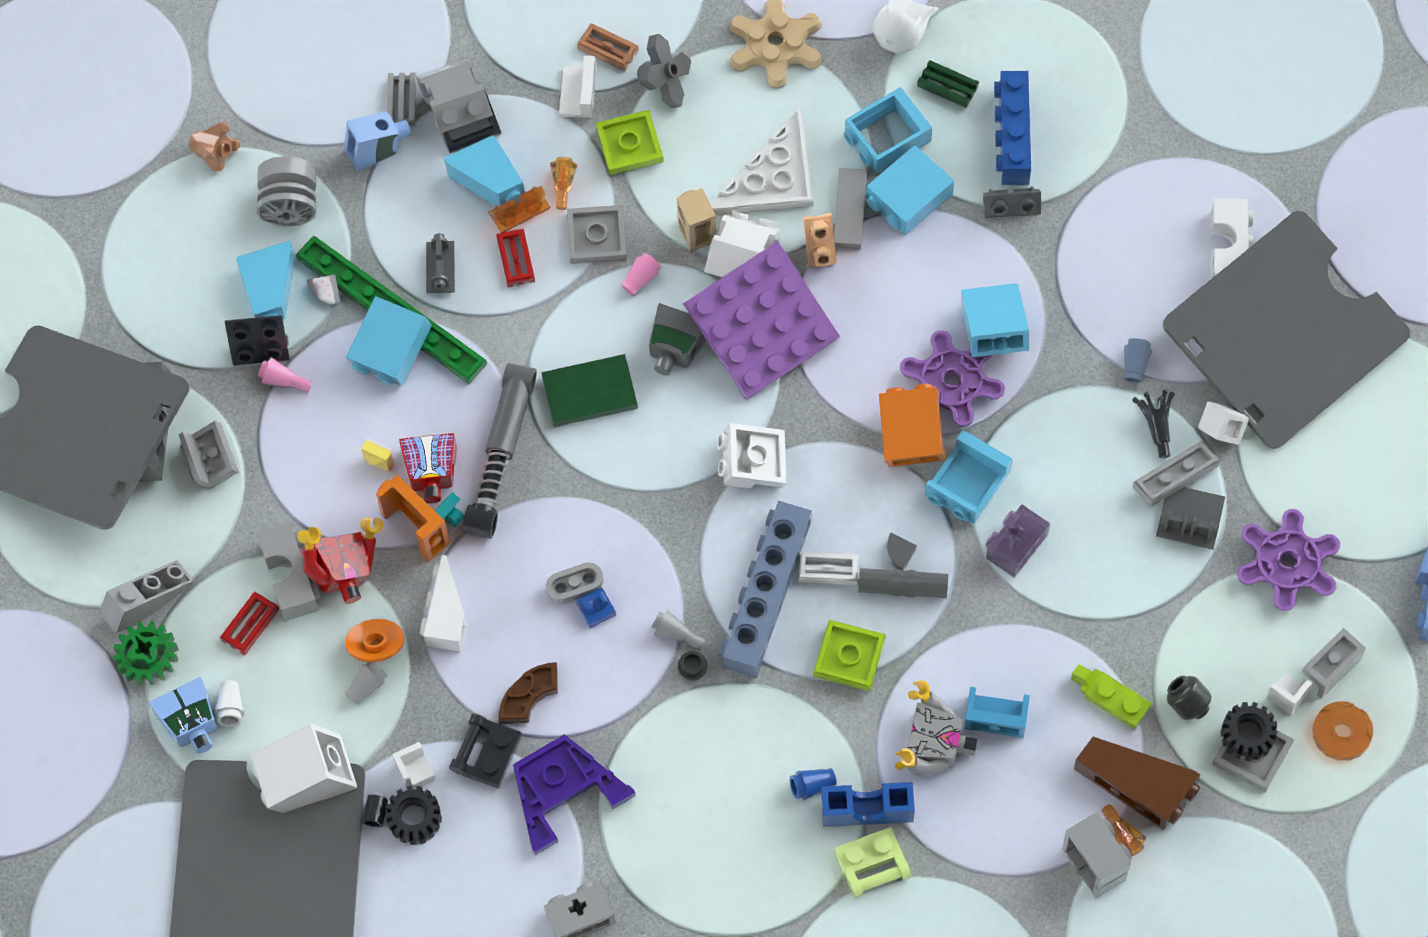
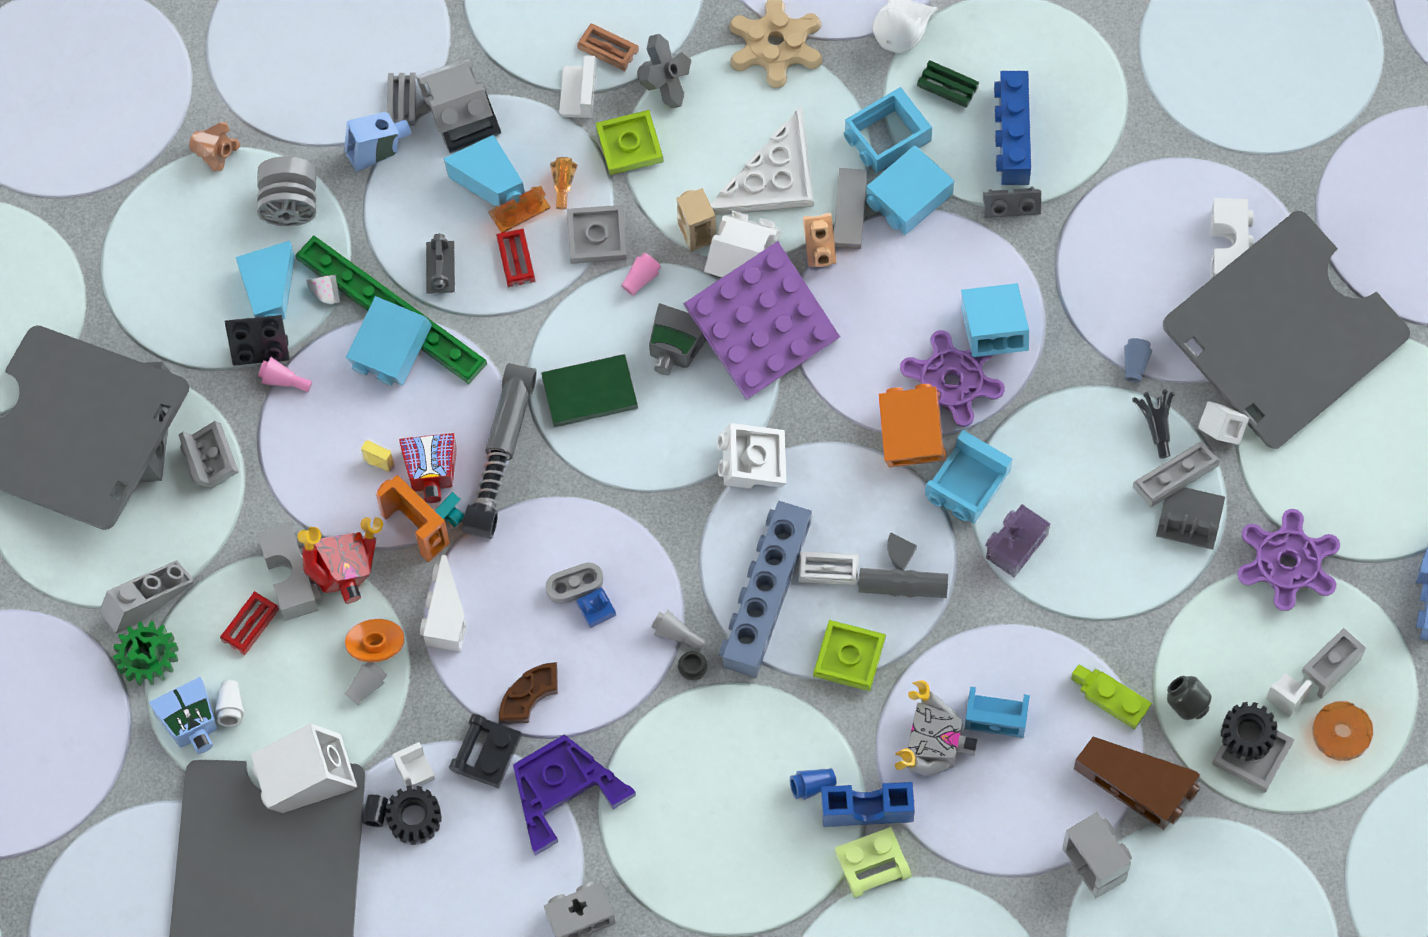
(1124, 832): clear orange cone -> none

